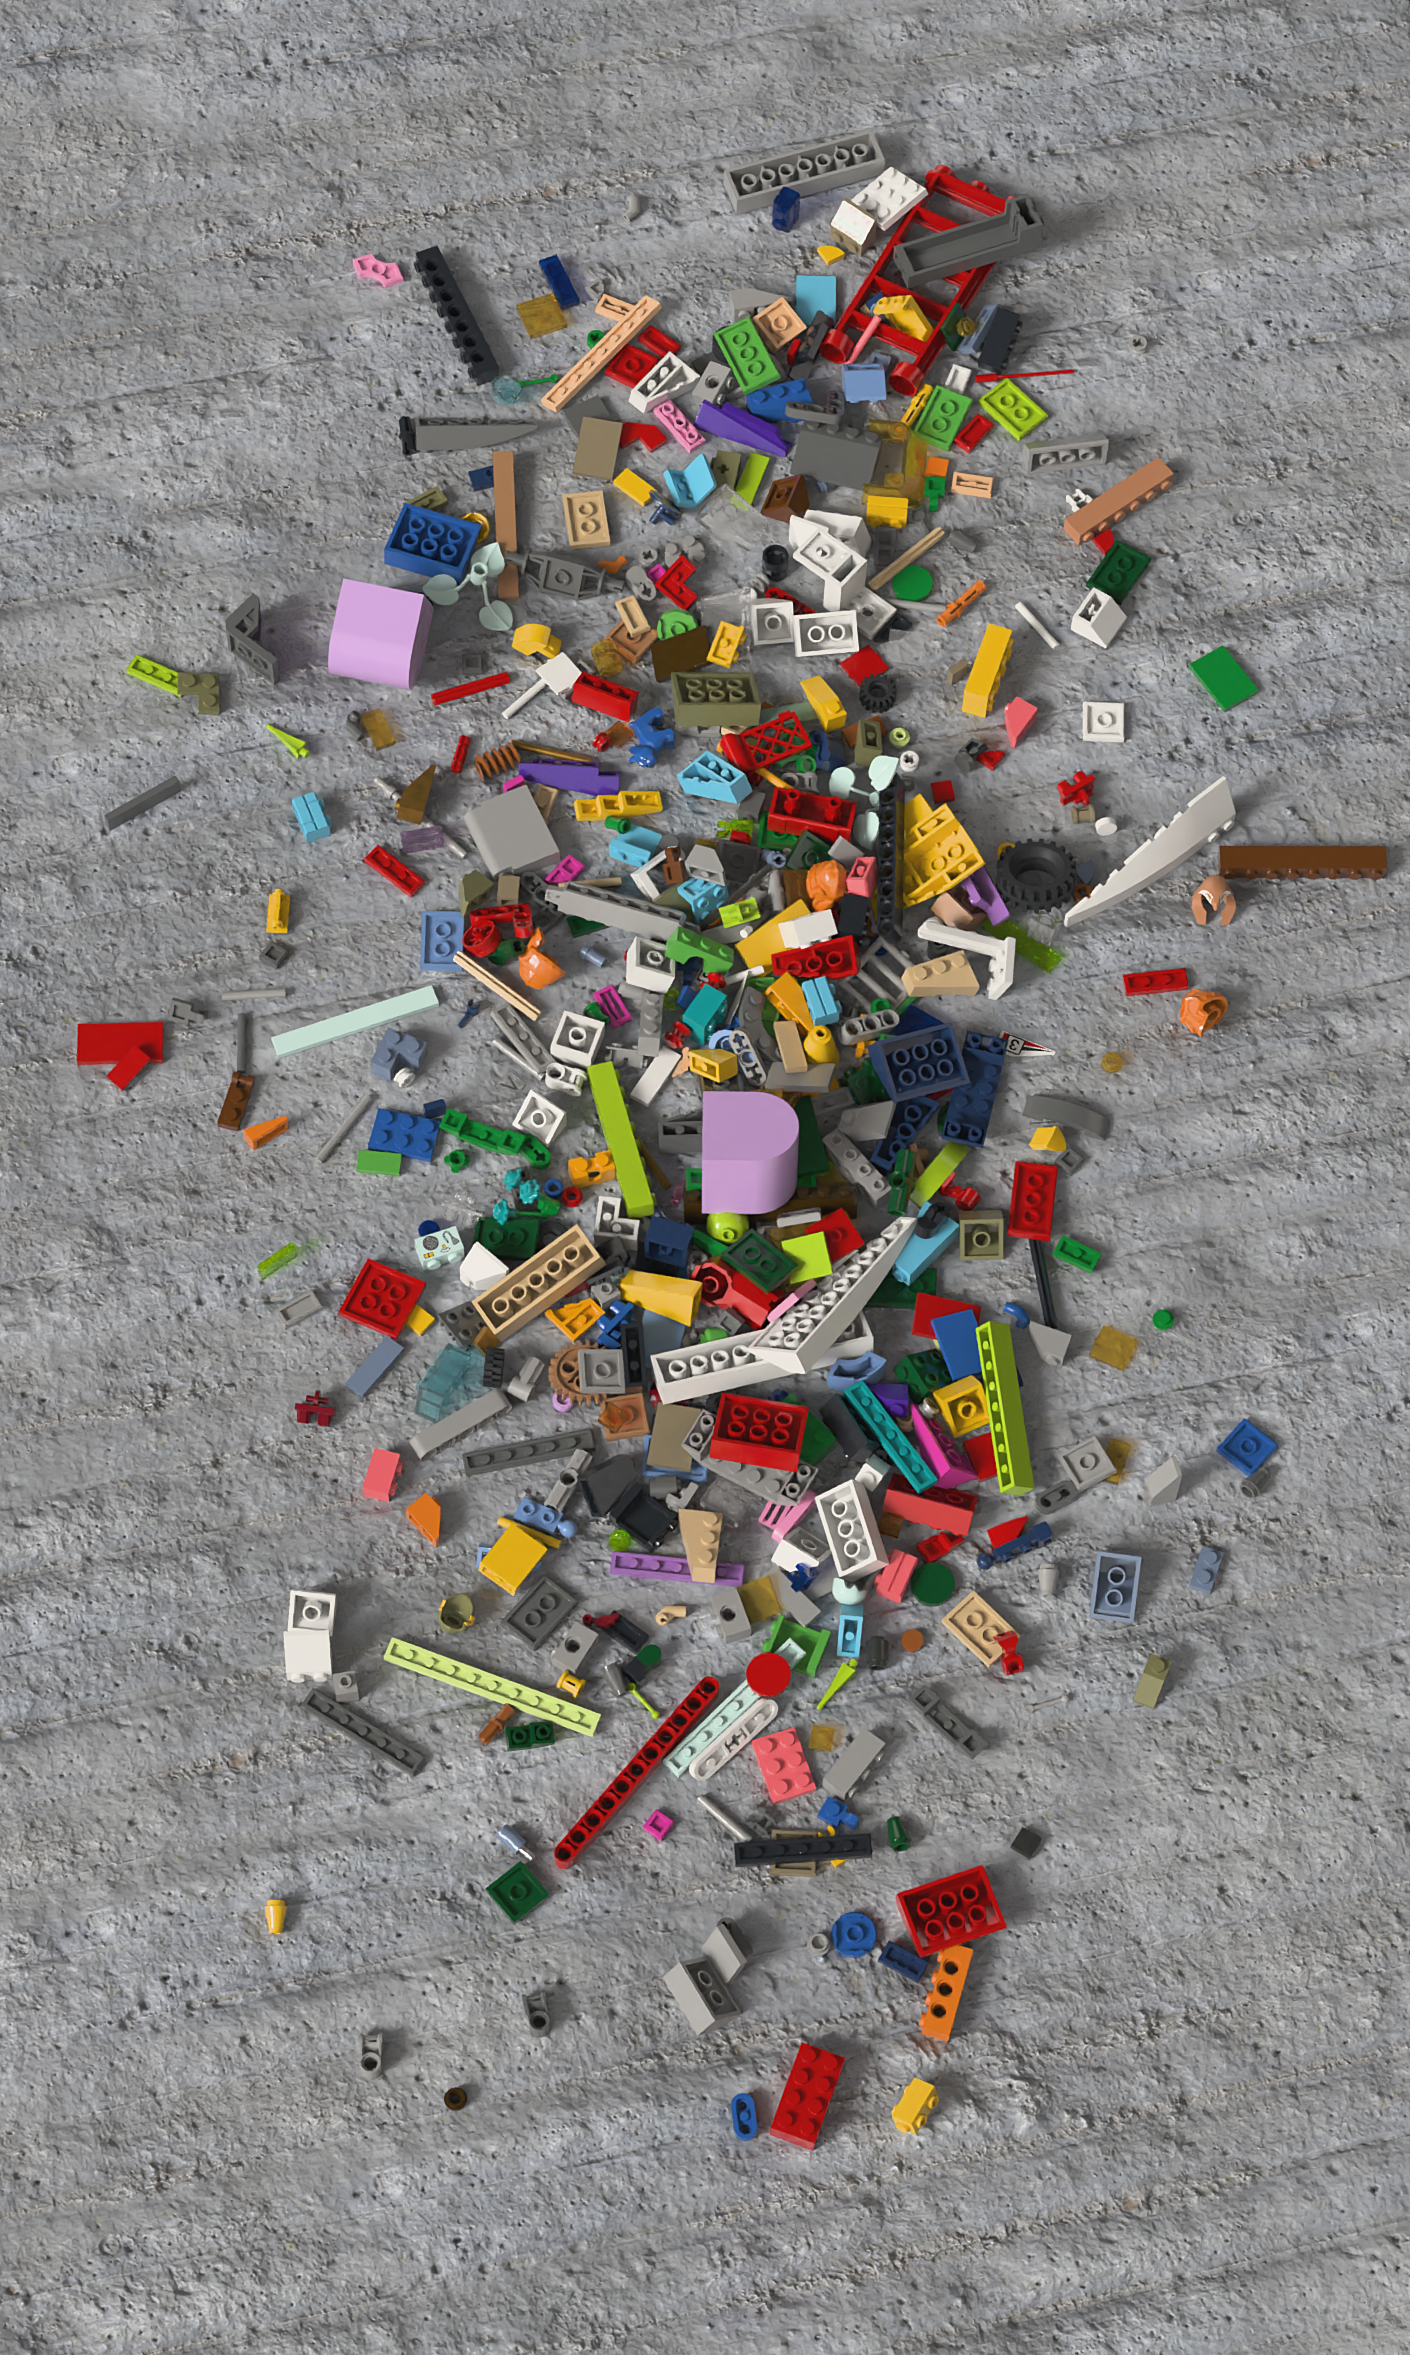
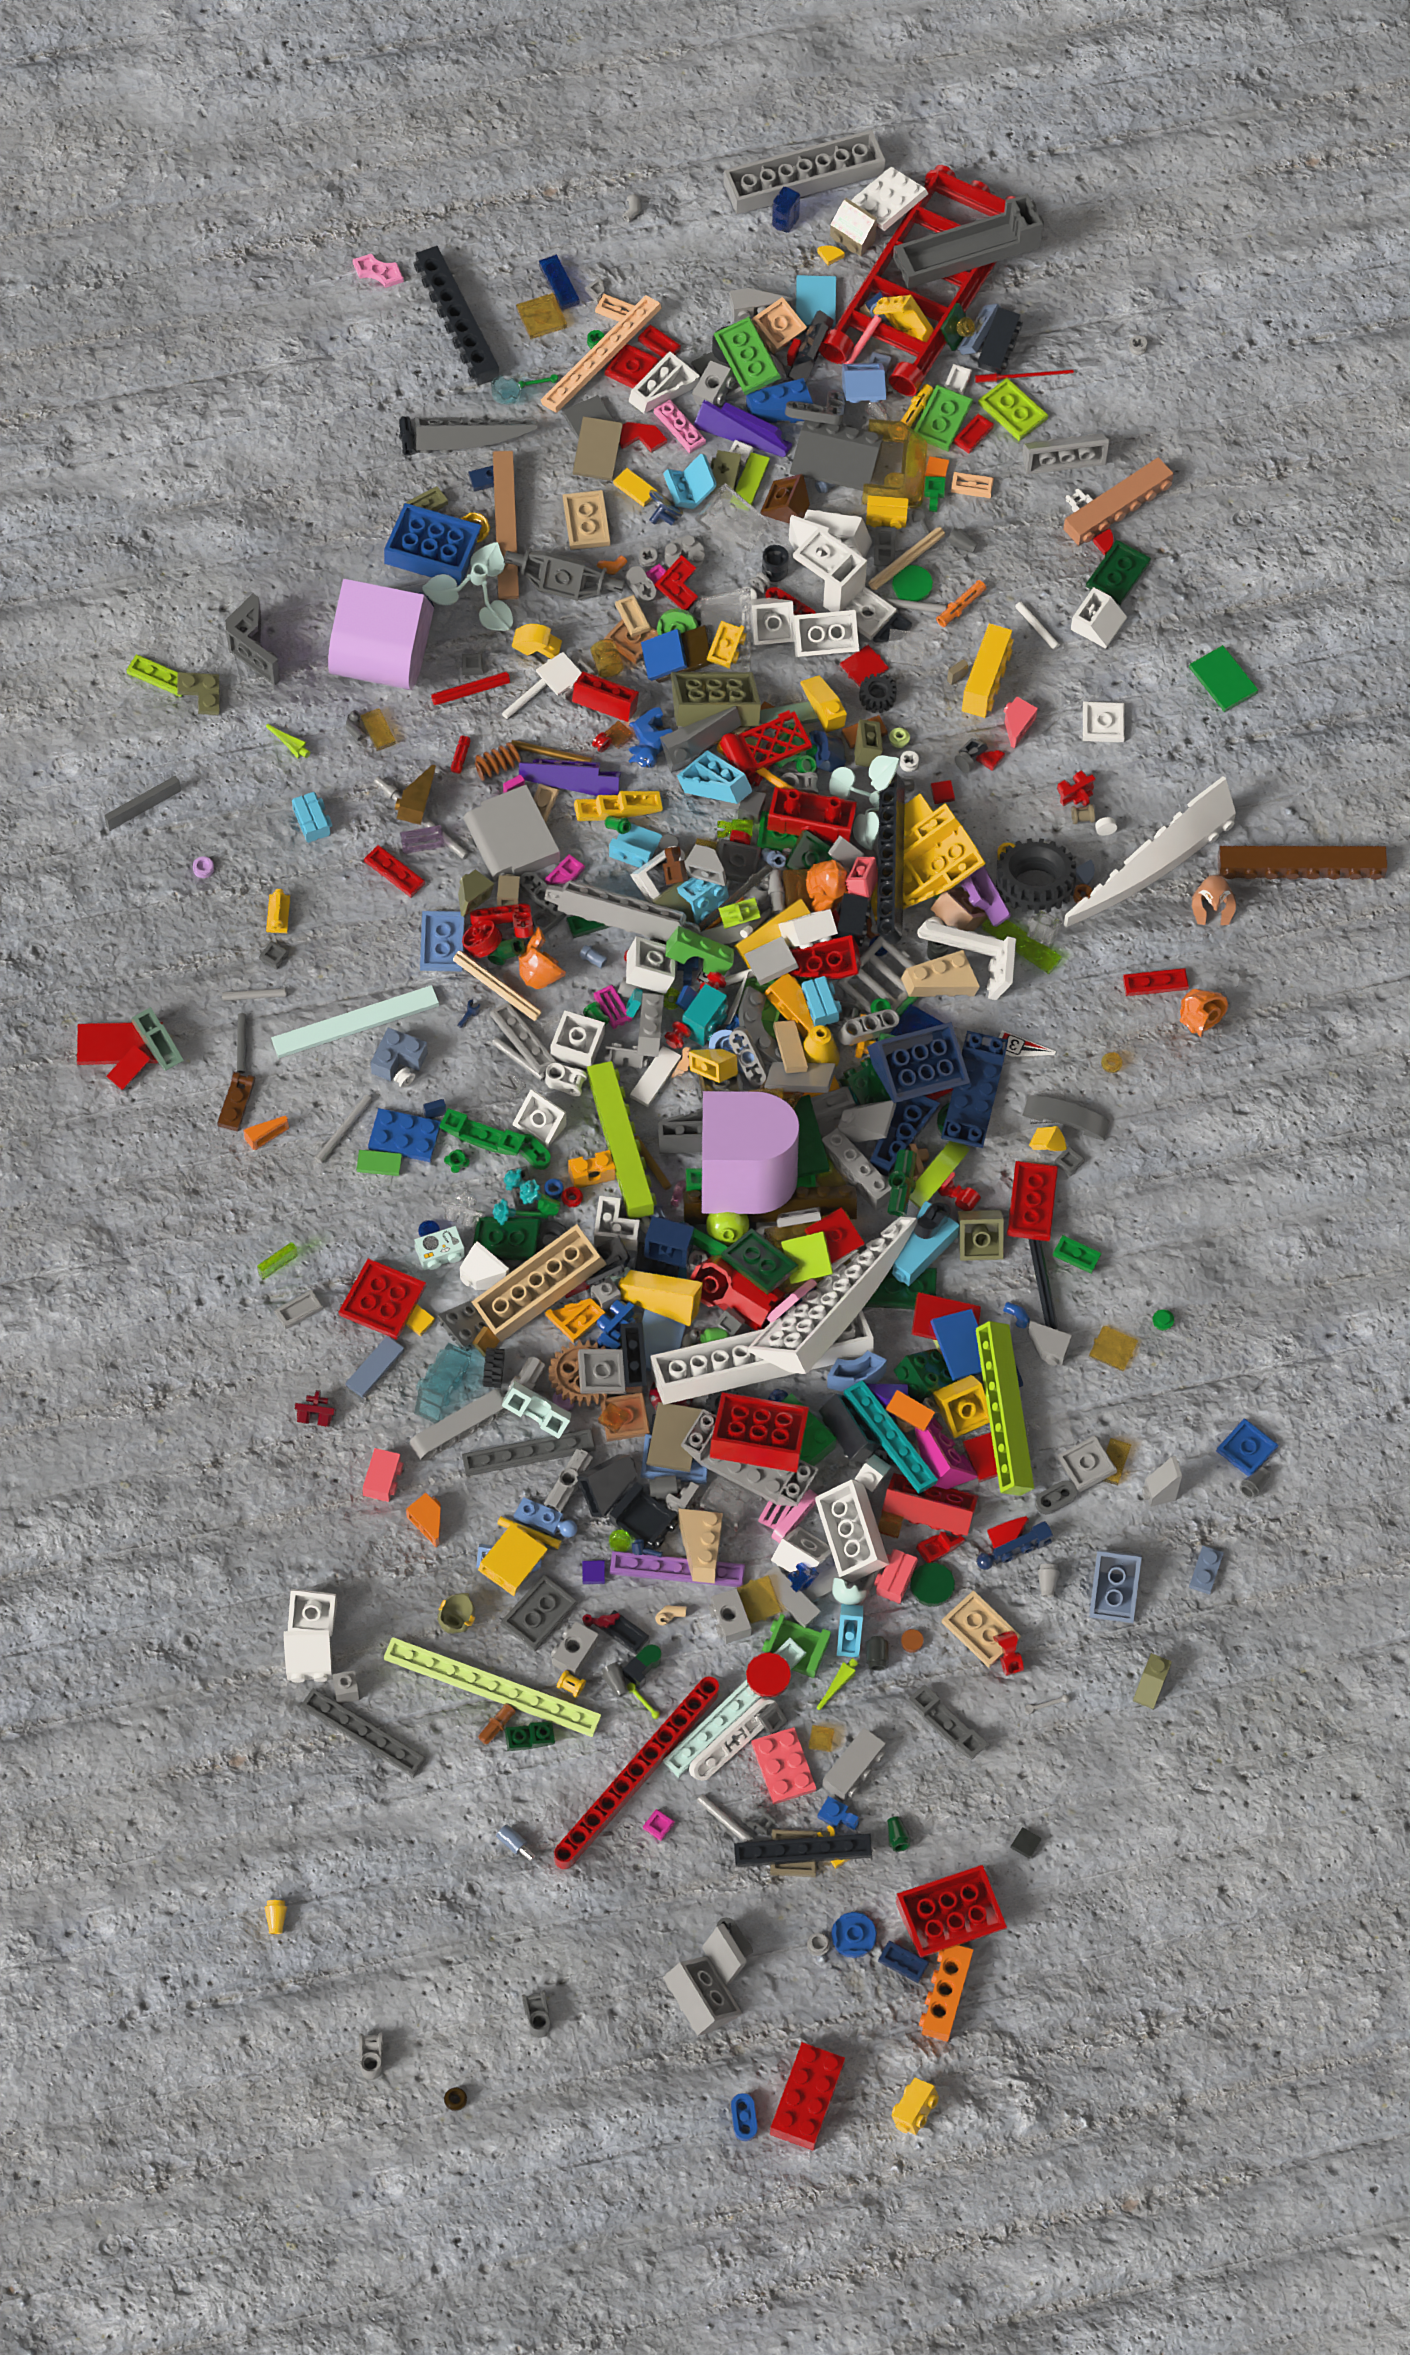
(157, 1039): none -> sand green slope
(182, 1012): plate -> none
(203, 867): none -> lavender tile
(517, 1892): dark green plate -> none
(525, 1401): none -> light aqua arch
(593, 1572): none -> dark purple tile
(598, 882): tan bar -> none
(634, 1002): none -> teal tile
(639, 1548): none -> dark blue hand
(664, 654): none -> blue tile
(691, 741): none -> dark grey wedge
(743, 449): none -> white tile
(771, 960): none -> light grey tile
(772, 1718): none -> dark grey tile
(910, 1410): none -> orange tile

